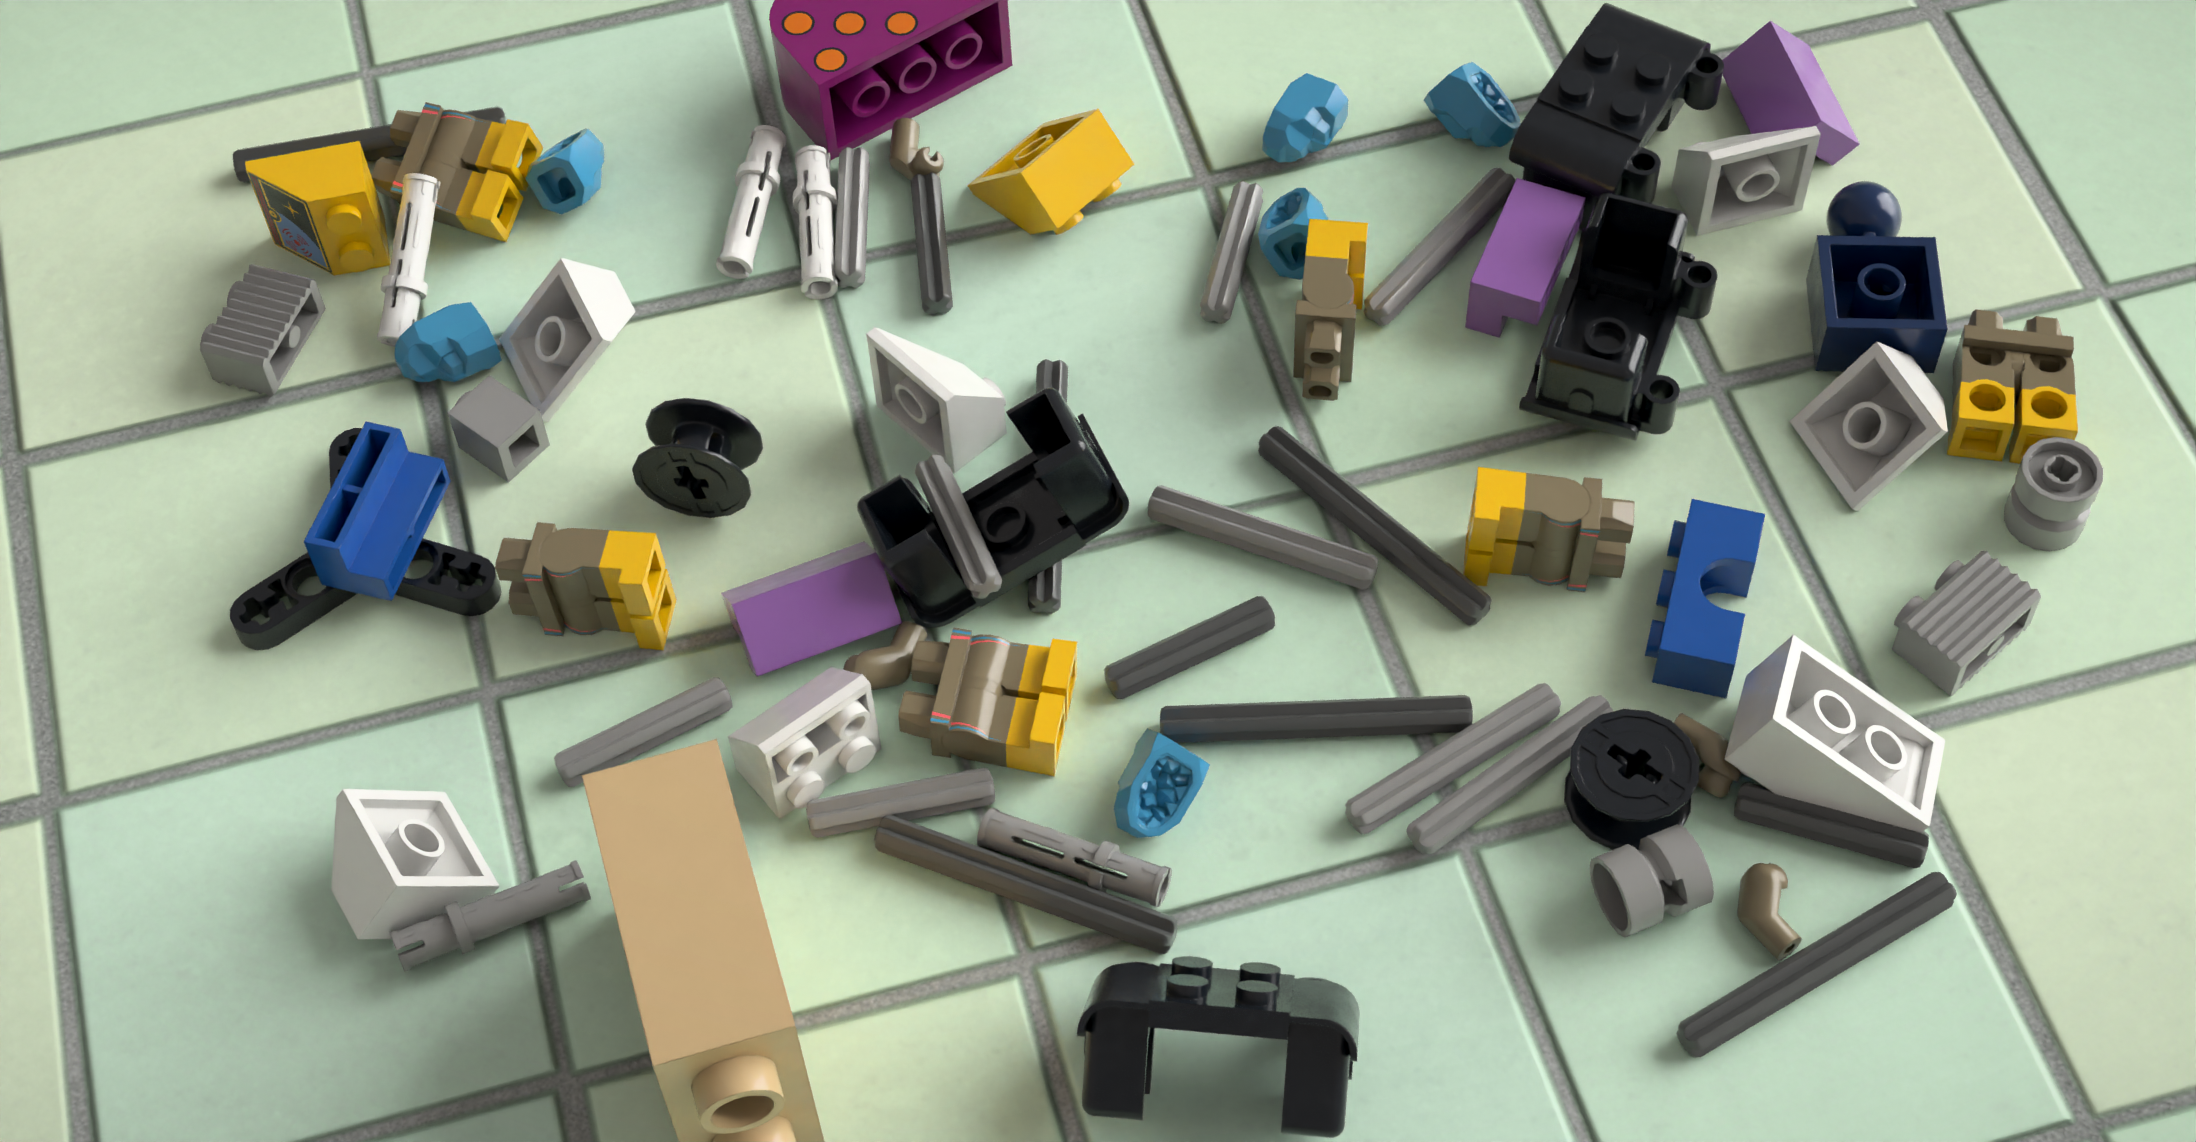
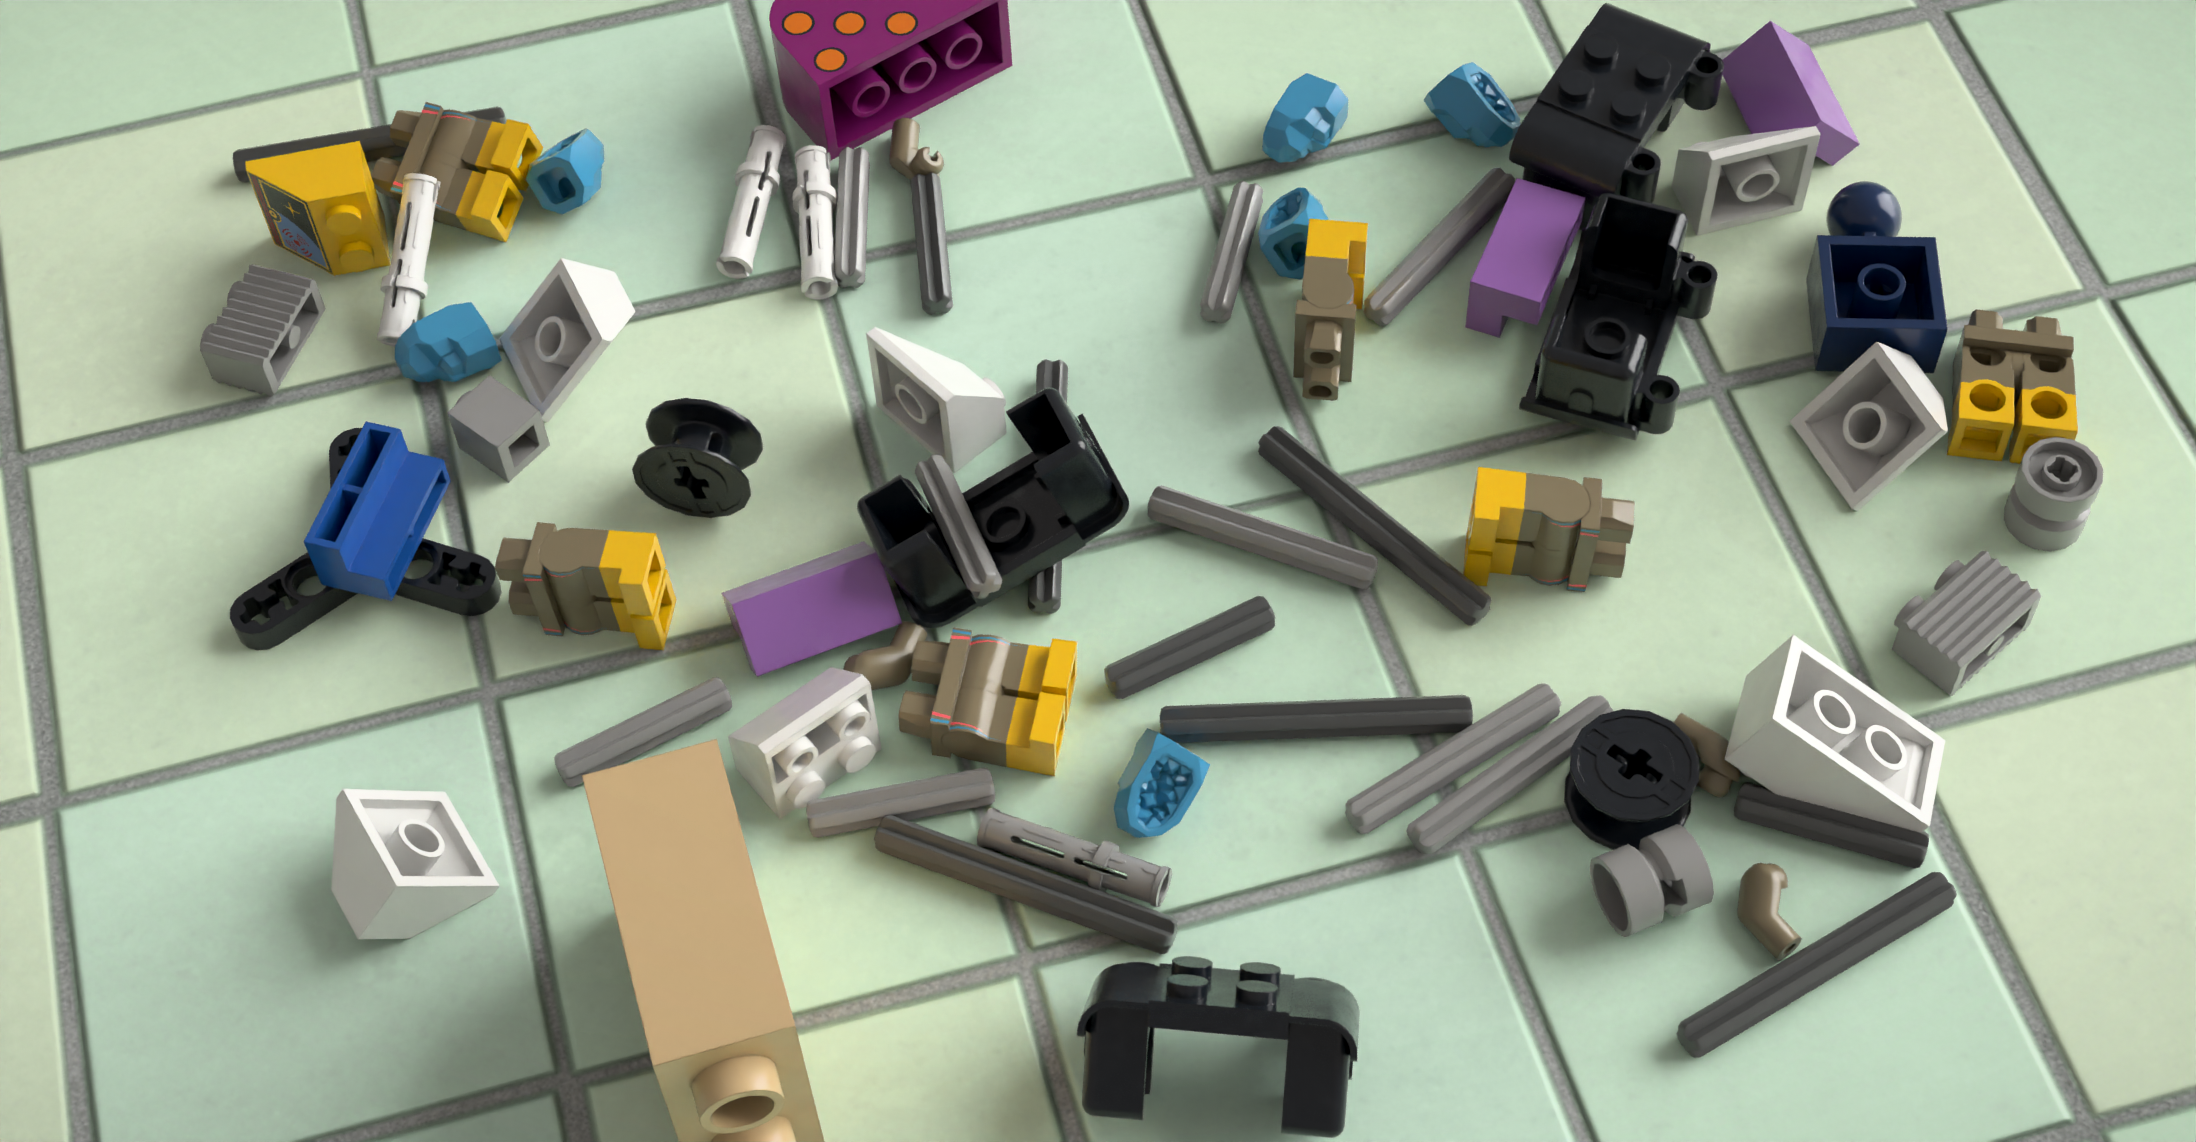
(489, 916): light grey pin -> none
(1055, 173): yellow slope -> none
(1699, 640): blue arch -> none

